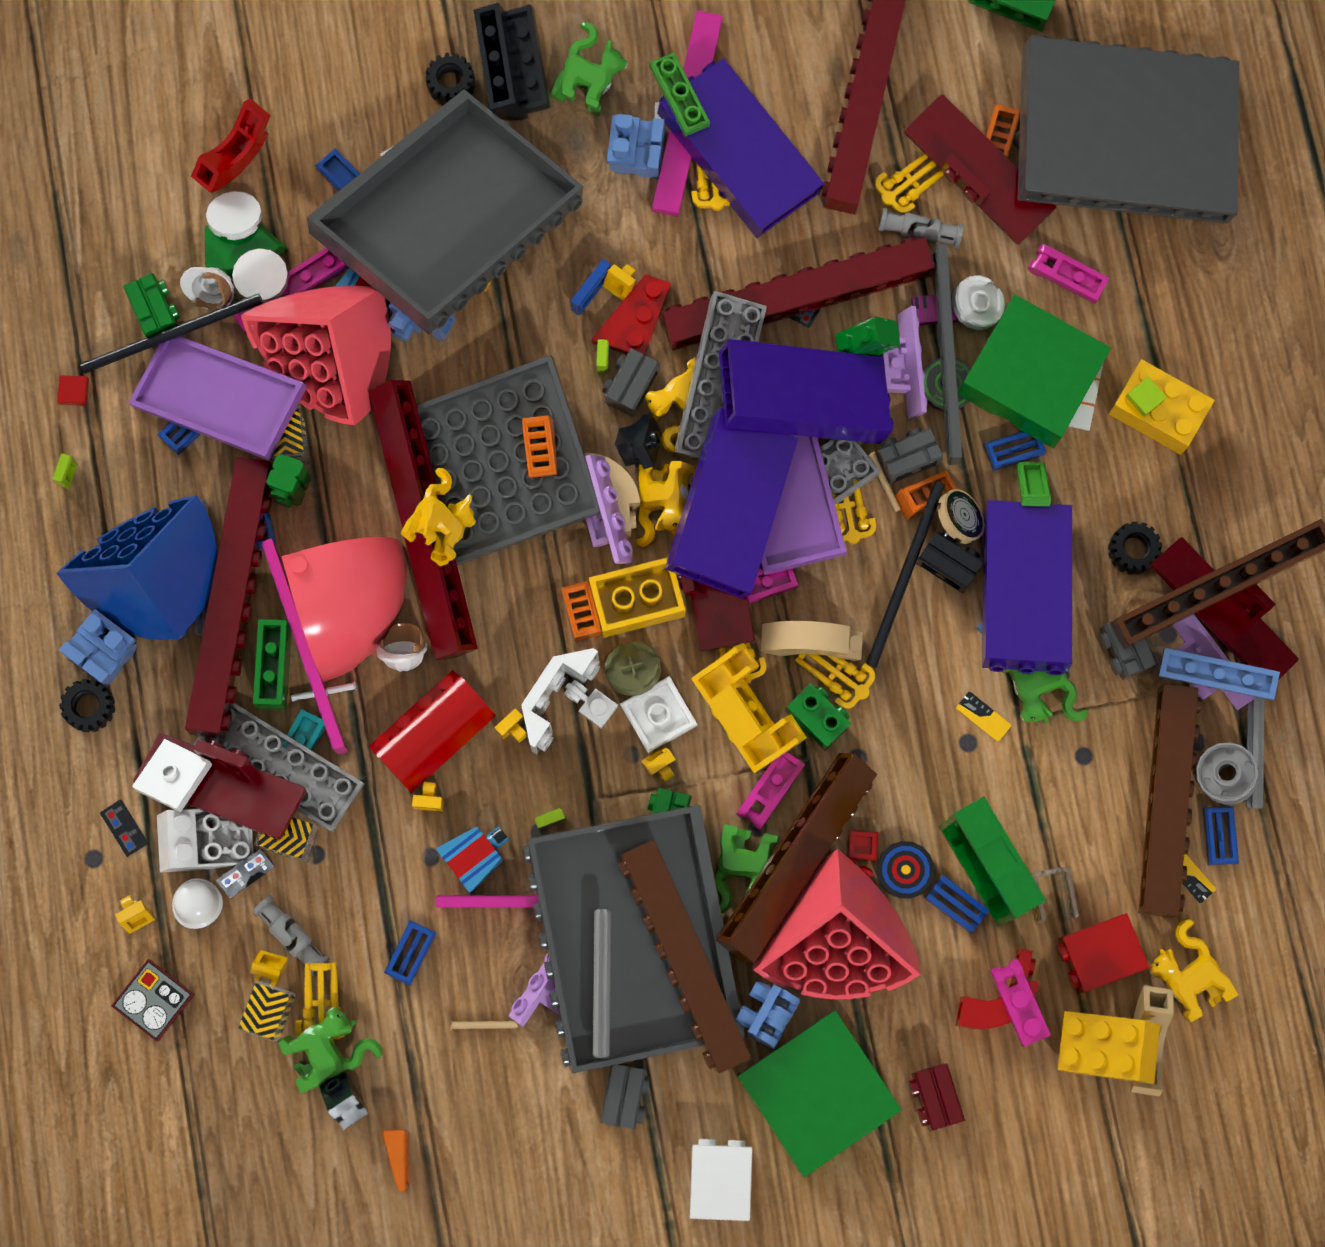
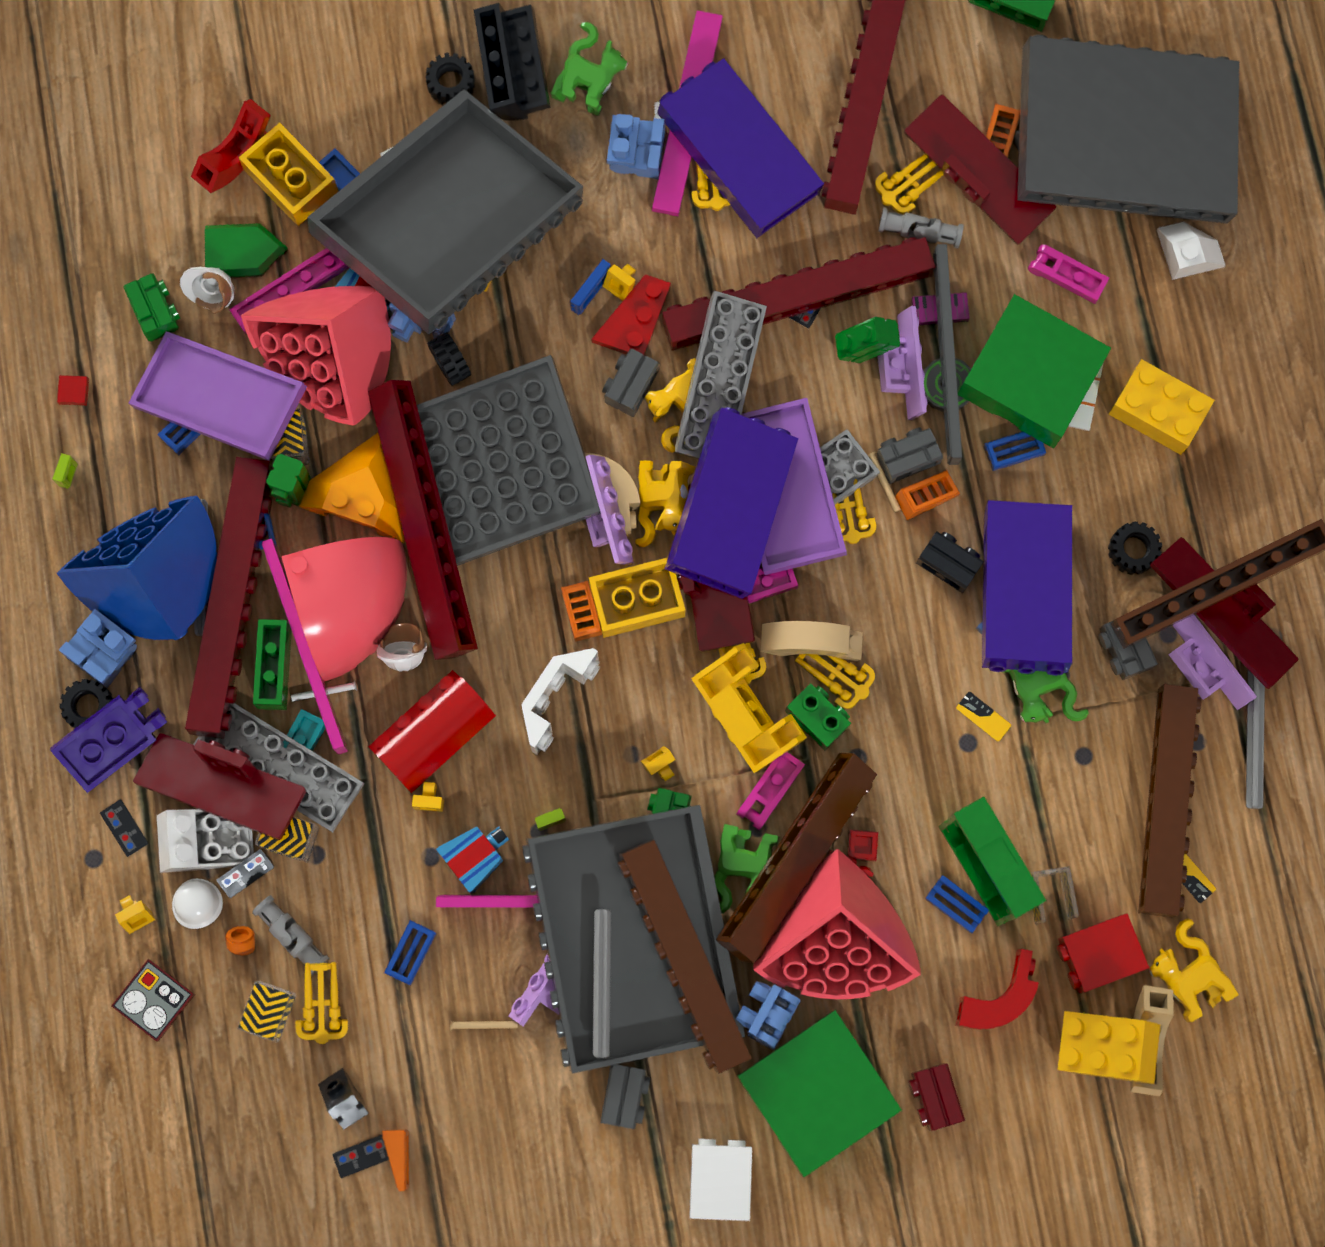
(108, 739): none -> dark purple tile
(171, 333): black piece -> none
(172, 775): white plate -> none
(234, 215): white tile -> none
(240, 940): none -> orange tile
(260, 273): white tile -> none
(268, 966): yellow tile -> none
(288, 174): none -> yellow brick
(322, 1052): bright green animal -> none
(357, 491): none -> light orange wedge
(360, 1156): none -> black sticker
(438, 521): yellow animal -> none
(449, 358): none -> black tyre
(511, 725): yellow tile -> none
(530, 447): orange slope -> none
(596, 707): white plate -> none
(602, 356): lime tile -> none
(633, 668): olive tile -> none
(639, 442): black brick -> none
(658, 715): white plate -> none
(684, 107): bright green tile -> none
(804, 392): dark purple brick -> none
(905, 574): black piece -> none
(905, 870): tile -> none
(961, 516): tile -> none
(978, 302): white tile -> none
(1020, 1004): dark pink plate -> none
(1033, 484): bright green tile -> none
(1146, 396): lime tile -> none
(1189, 250): none -> white slope
(1209, 835): blue tile -> none
(1219, 674): medium blue plate -> none
(1223, 756): light grey wheel -> none

